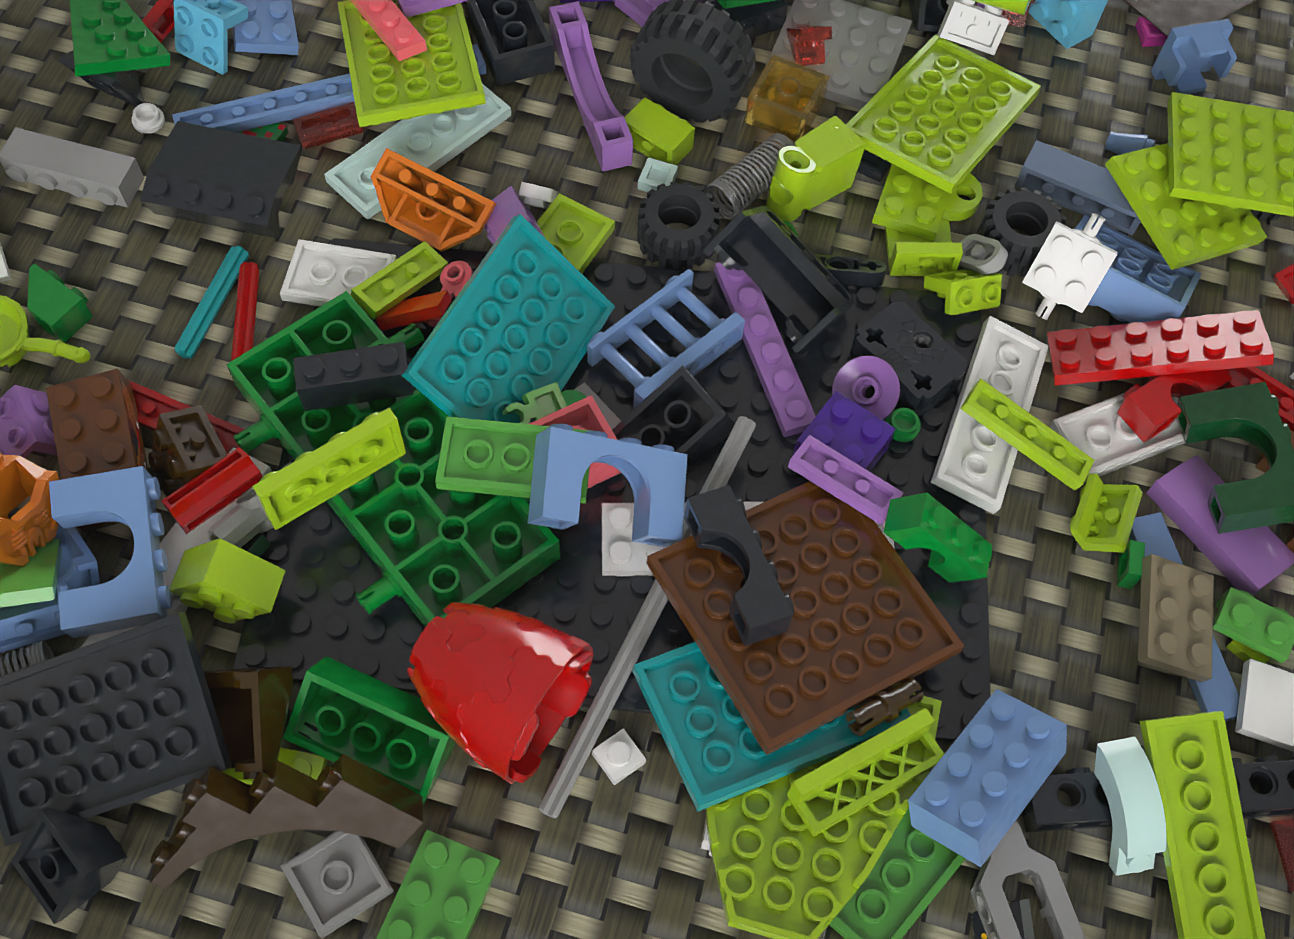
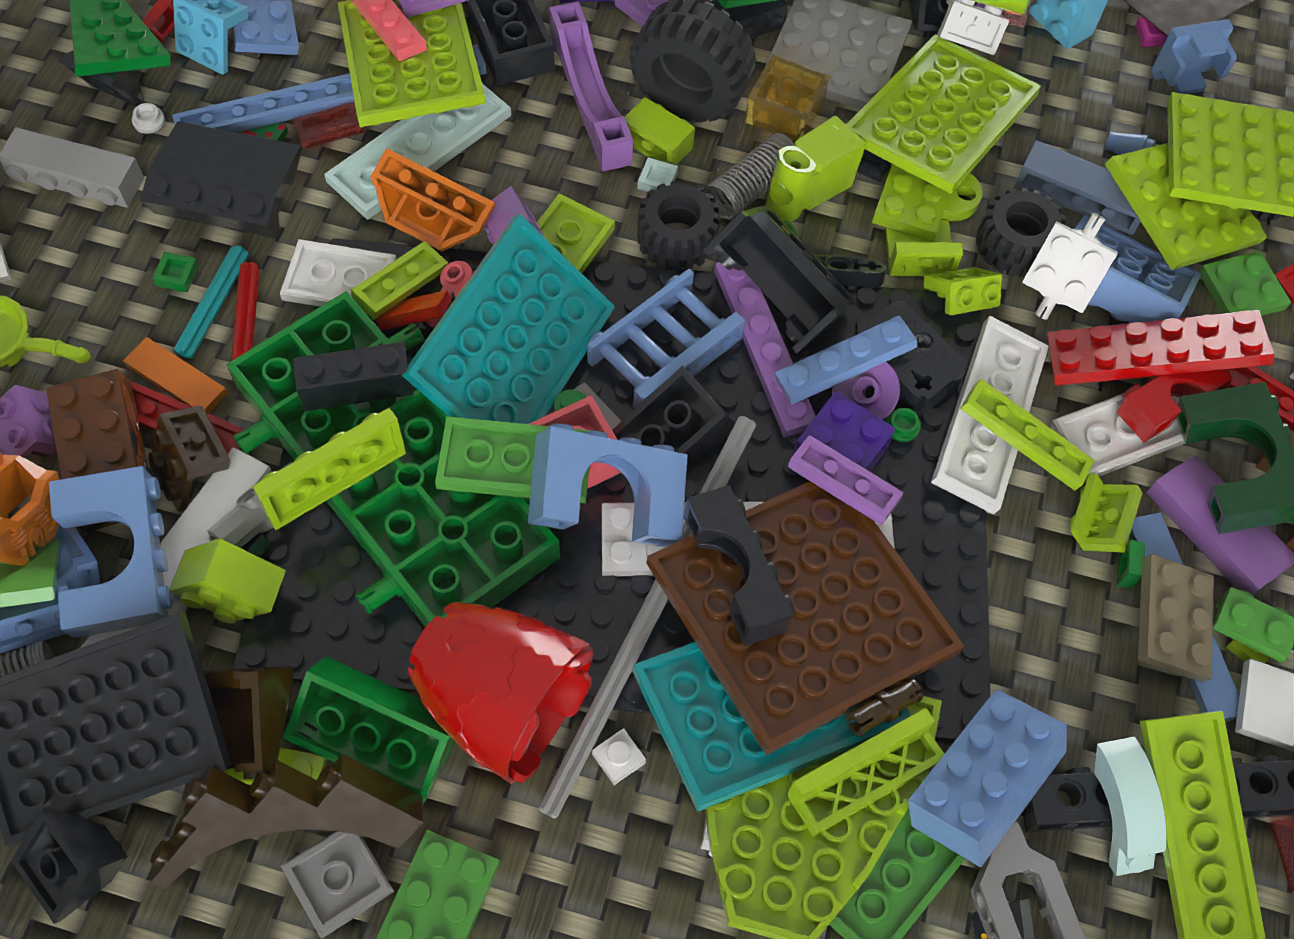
(54, 305): green slope -> none
(174, 376): none -> orange tile
(175, 272): none -> green plate
(212, 490): red piece -> none
(537, 195): white plate -> none
(537, 404): bright green plate -> none
(808, 43): clear red slope -> none
(845, 359): none -> medium blue plate
(955, 548): green arch -> none
(982, 254): light grey plate -> none
(1244, 285): none -> bright green plate

